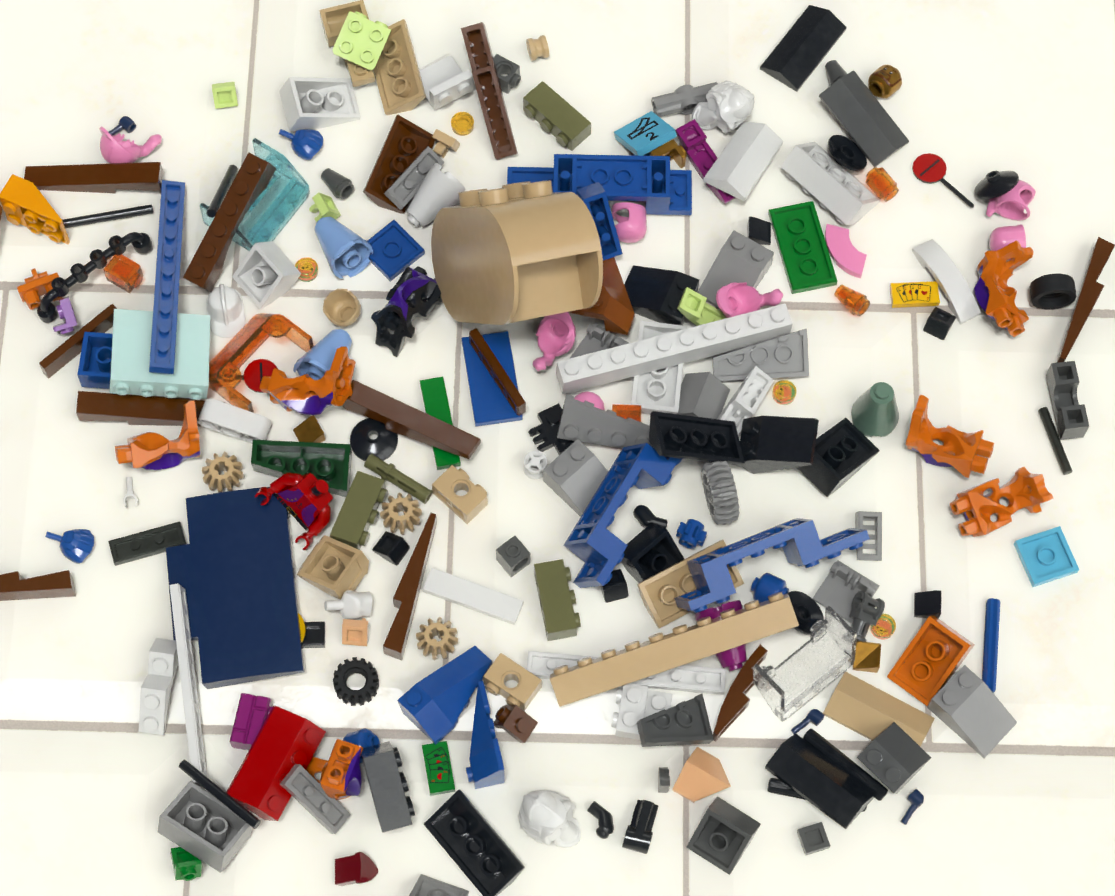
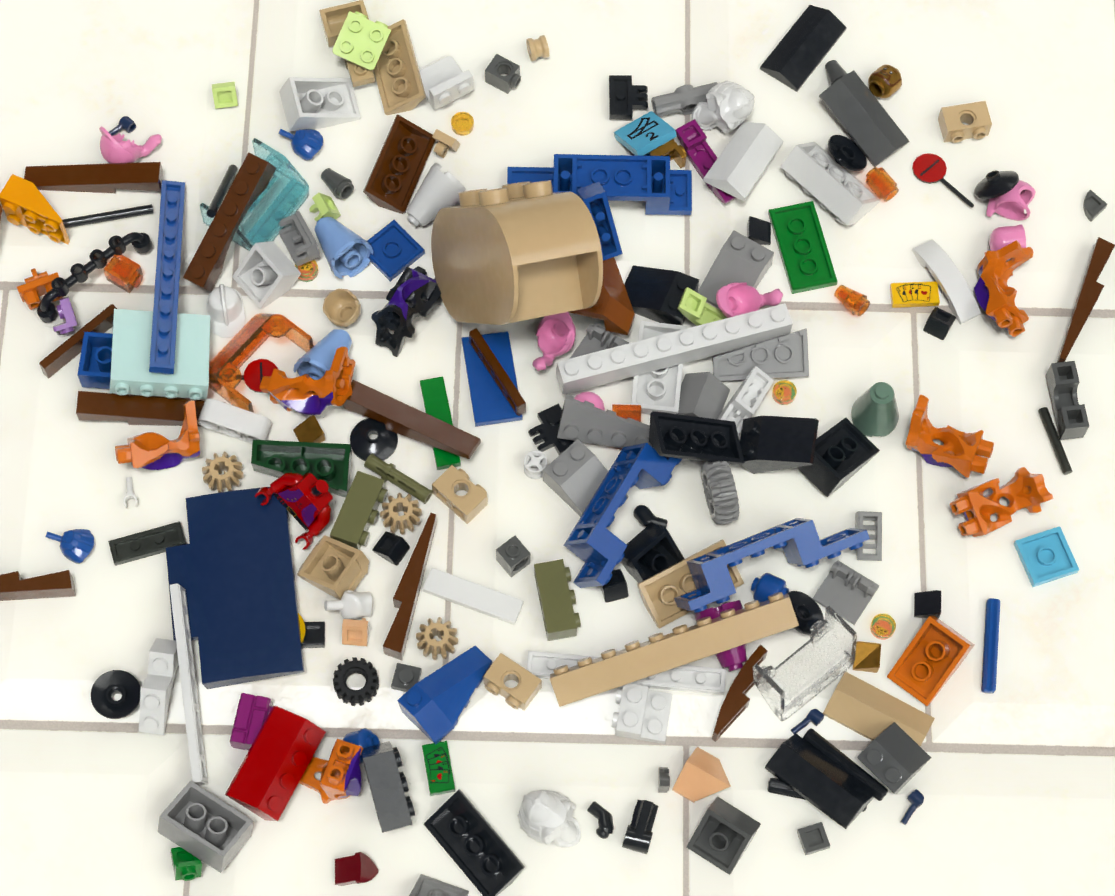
(114, 683): none -> black dish
(218, 793): black bar -> none
(298, 239): none -> light grey hinge
(314, 799): light grey plate -> none
(405, 677): none -> dark grey plate
(411, 179): light grey plate -> none
(485, 755): blue wedge -> none
(489, 90): reddish brown slope -> none
(515, 722): reddish brown bracket -> none
(556, 116): olive brick -> none
(625, 97): none -> black hinge
(630, 228): bright pink helmet -> none
(679, 725): dark grey wing -> none
(691, 534): blue gear -> none
(843, 251): bright pink tile -> none
(865, 613): dark grey connector -> none
(972, 711): light grey slope -> none
(974, 114): none -> tan brick
(1052, 291): black tyre -> none
(1093, 205): none -> dark grey tile

